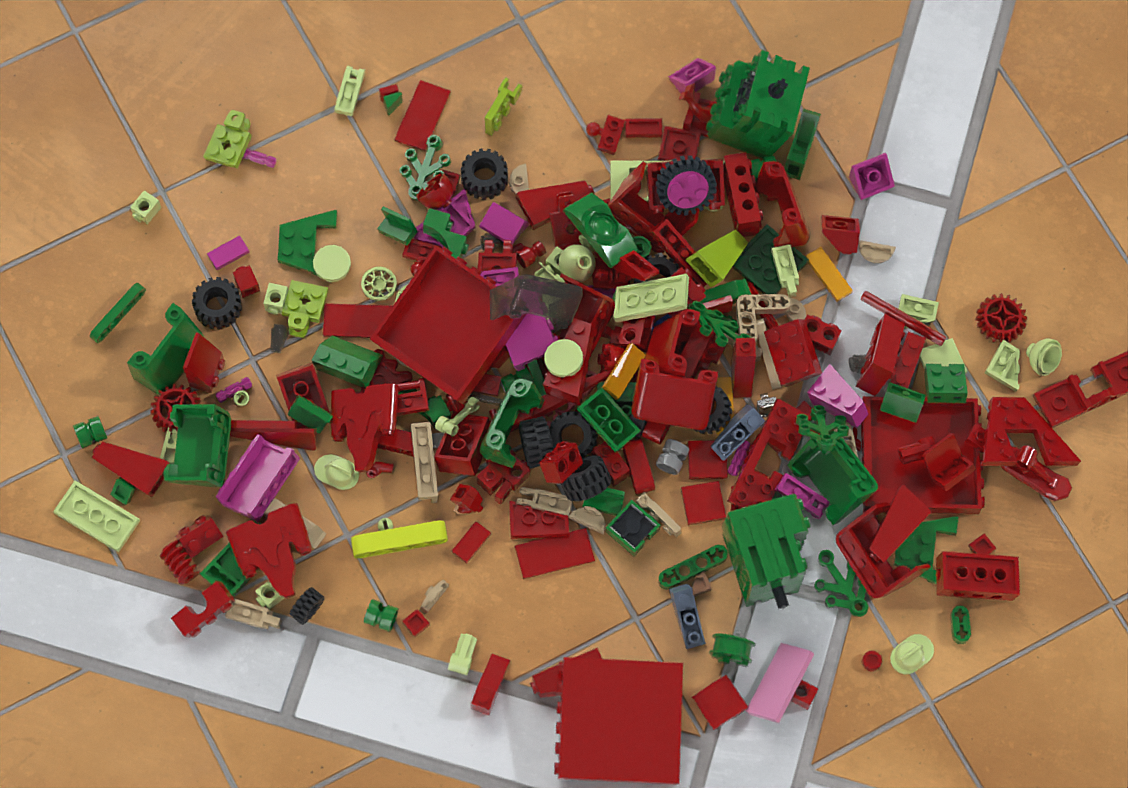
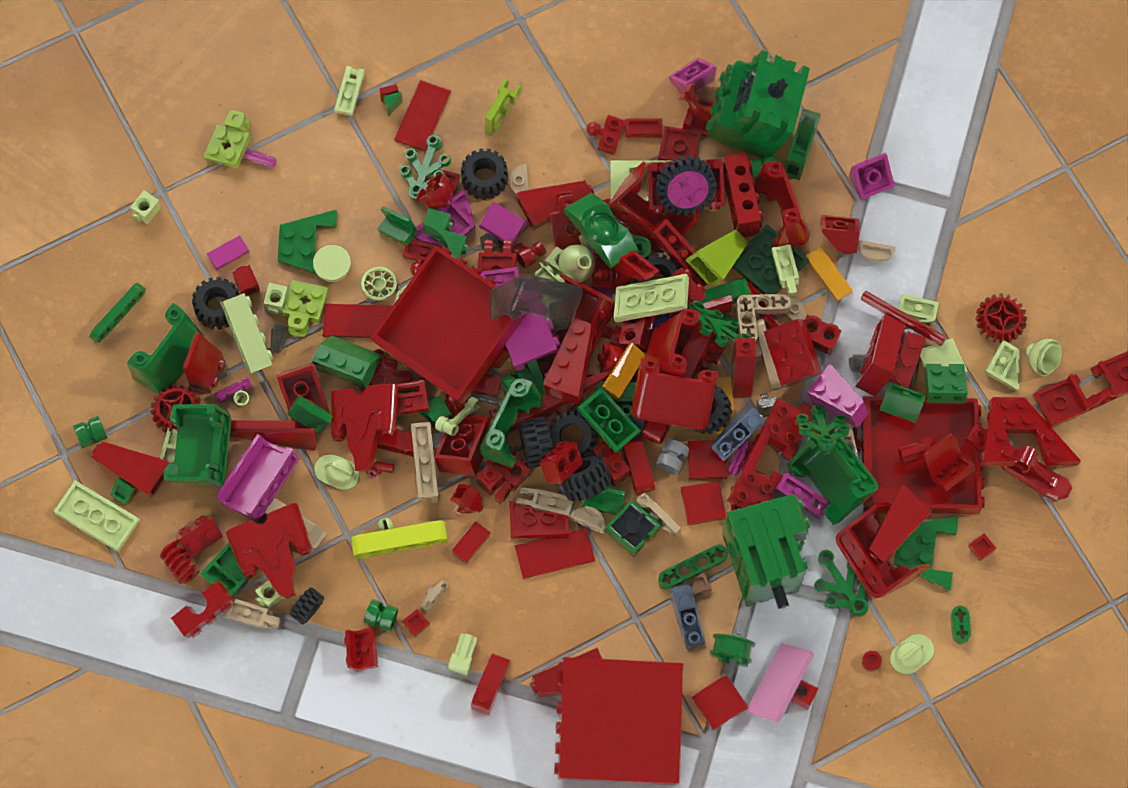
(246, 333): none -> yellowish green brick
(361, 649): none -> red bracket
(563, 358): yellowish green tile -> none
(986, 567): red brick -> none

